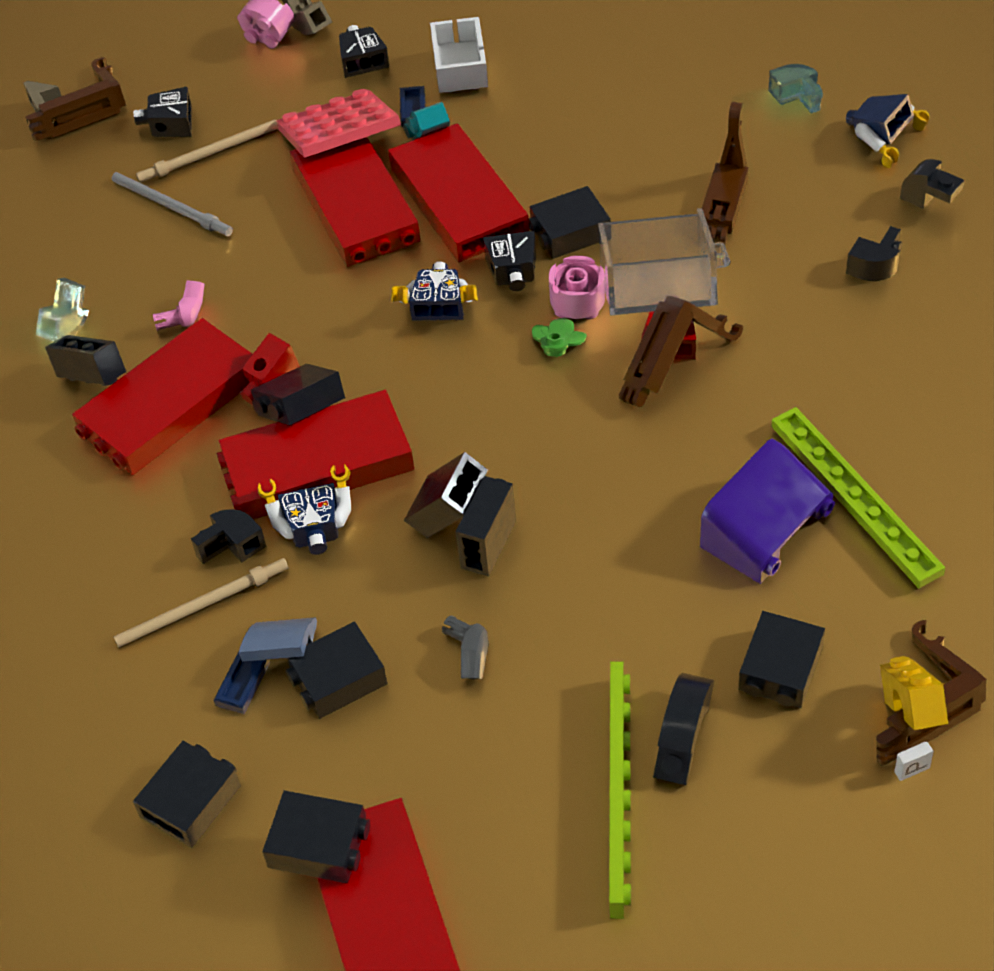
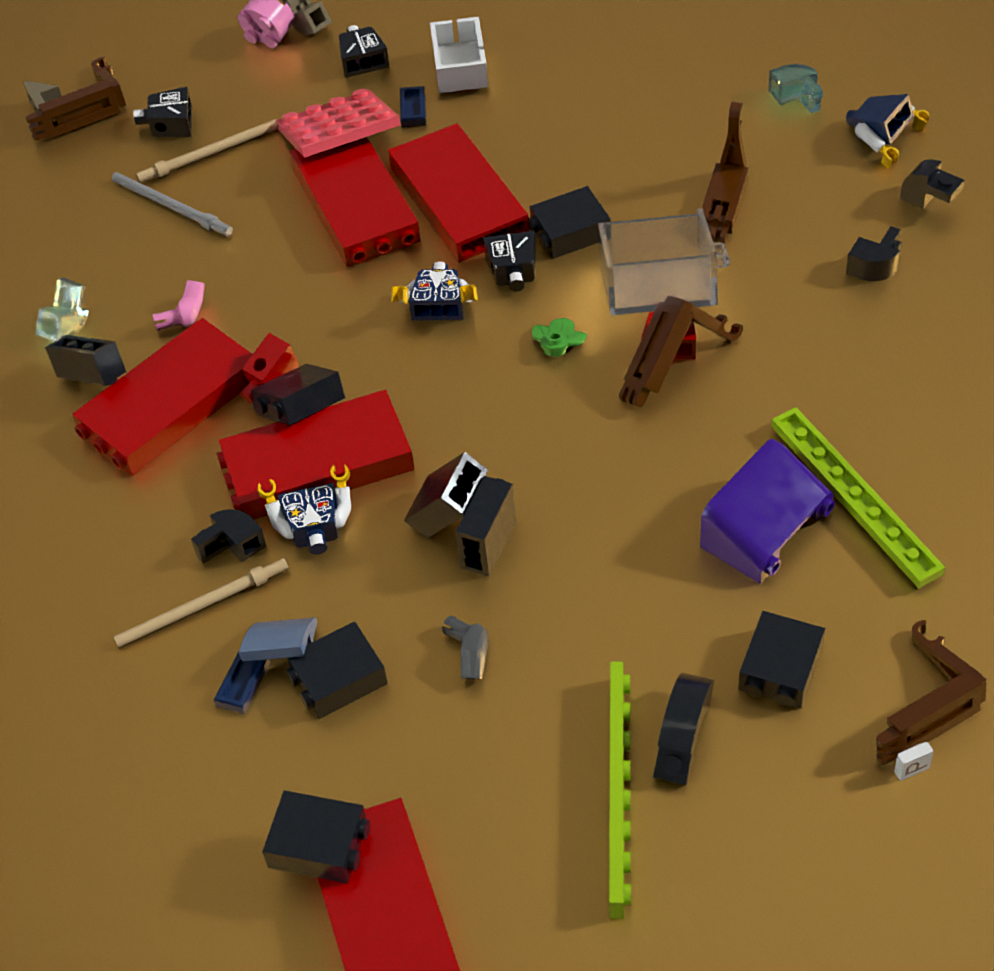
(187, 793): black brick -> none
(426, 121): teal brick -> none
(577, 288): bright pink brick -> none
(915, 691): yellow arch -> none

